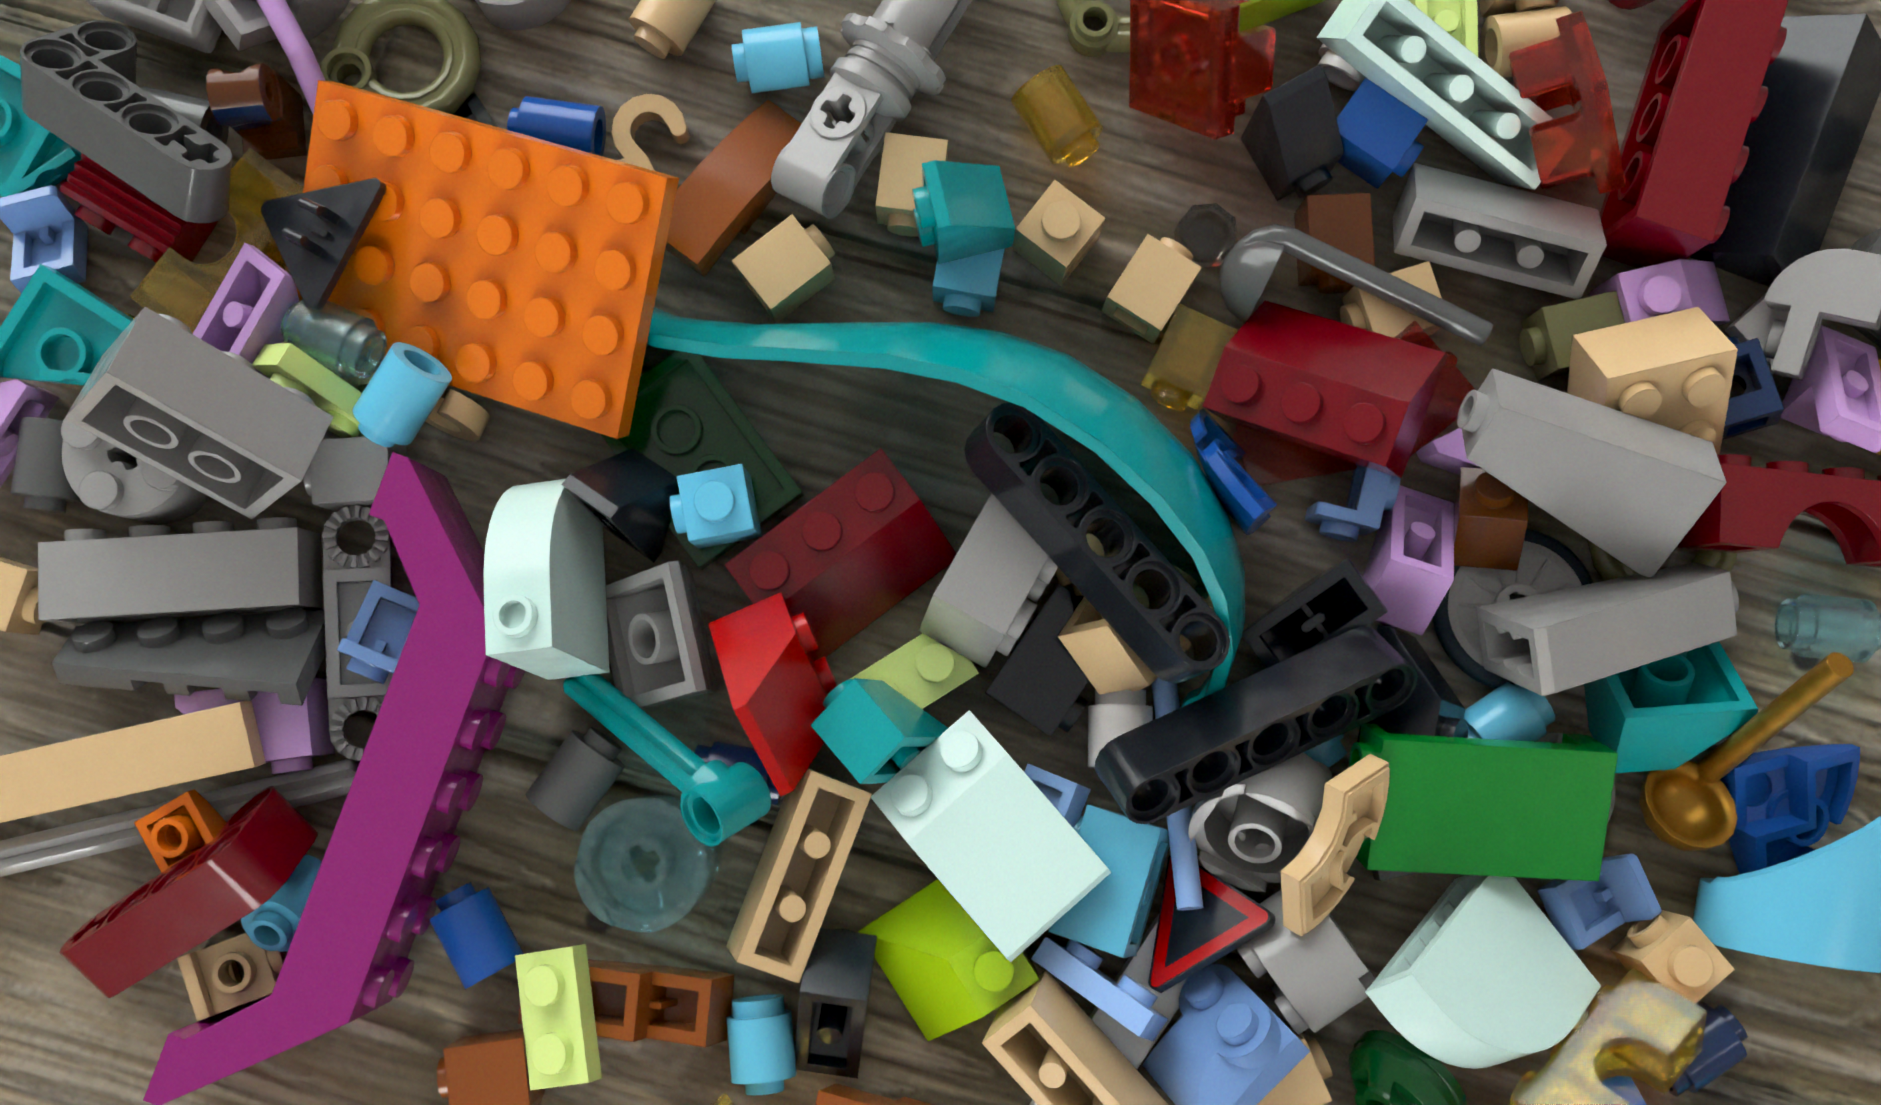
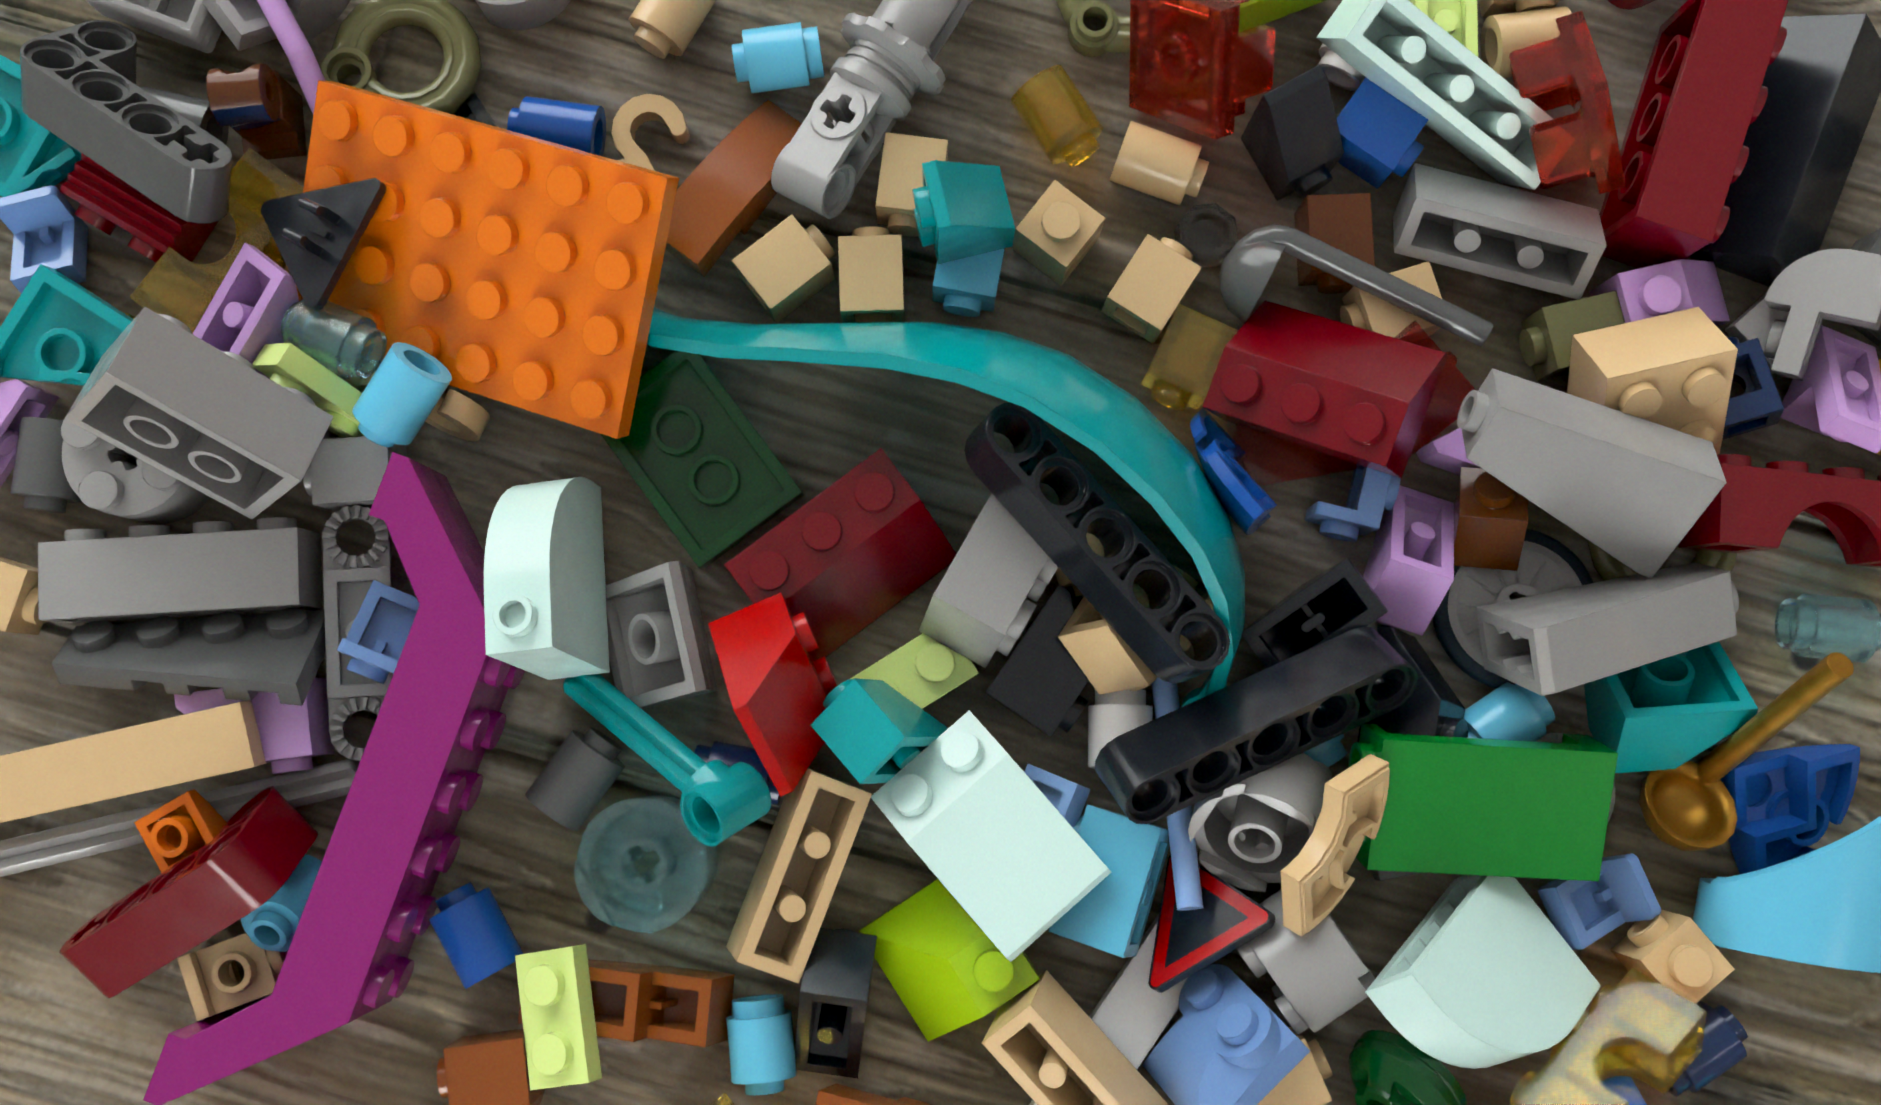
(628, 499): black slope -> none
(716, 507): medium azure brick -> none
(871, 276): none -> tan brick
(1123, 1001): light blue plate -> none
(1159, 164): none -> tan brick

